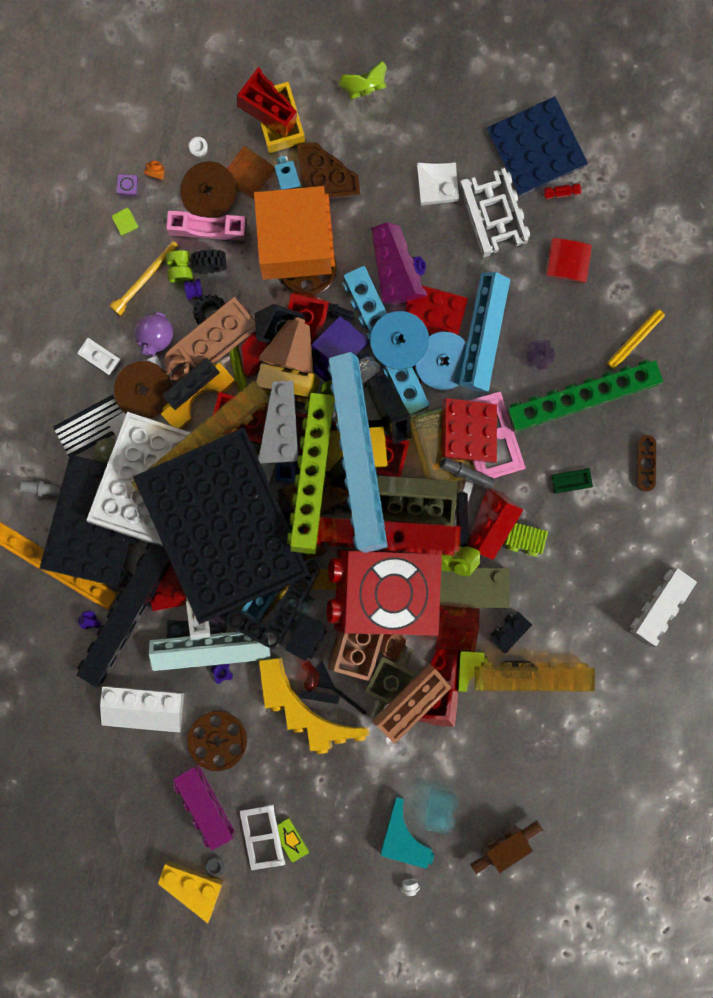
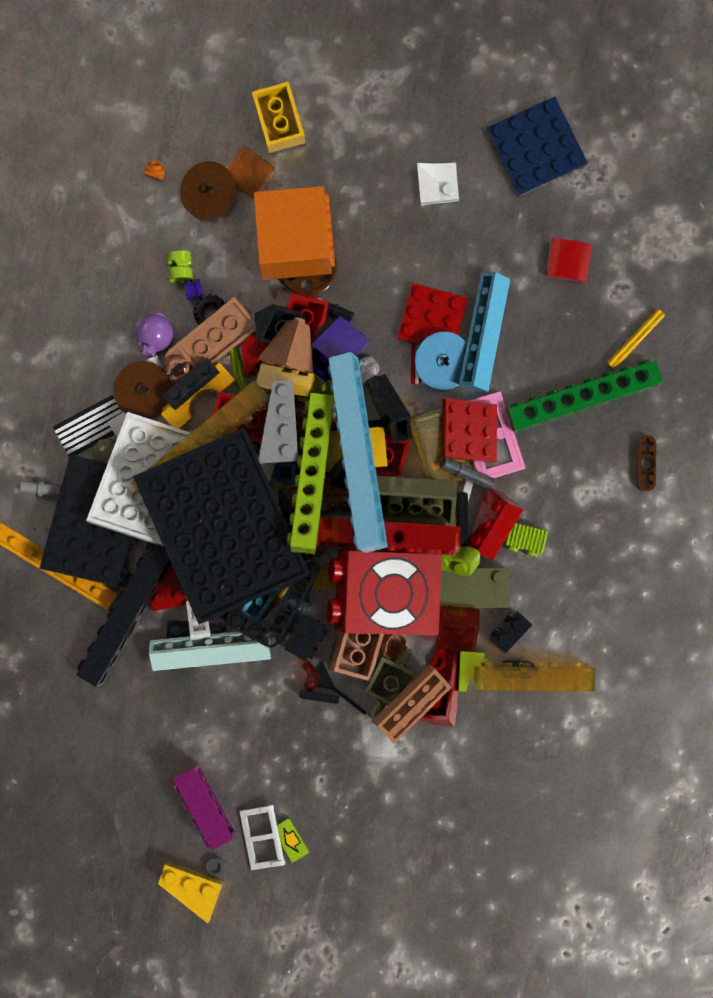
(88, 620): dark purple plate -> none
(98, 356): white plate -> none
(119, 305): yellow piece -> none
(124, 221): lime slope -> none
(127, 185): medium lavender tile -> none
(141, 708): white slope -> none
(197, 146): white tile -> none
(208, 261): black tyre -> none
(218, 677): dark purple plate -> none
(221, 228): bright pink arch -> none
(224, 747): reddish brown wedge -> none
(266, 104): red wedge -> none
(286, 174): medium azure torso -> none
(321, 732): yellow arch -> none
(325, 170): reddish brown plate -> none
(361, 278): medium azure brick -> none
(364, 83): lime brick -> none
(395, 266): magenta wedge -> none
(396, 325): dark azure piece -> none
(401, 844): teal arch -> none
(410, 887): white plate -> none
(420, 265): dark purple plate -> none
(440, 811): clear light blue brick -> none
(480, 216): white fence -> none
(507, 848): reddish brown brick -> none
(543, 348): clear purple brick -> none
(562, 191): red axle -> none
(571, 481): dark green tile -> none
(662, 607): white wedge -> none

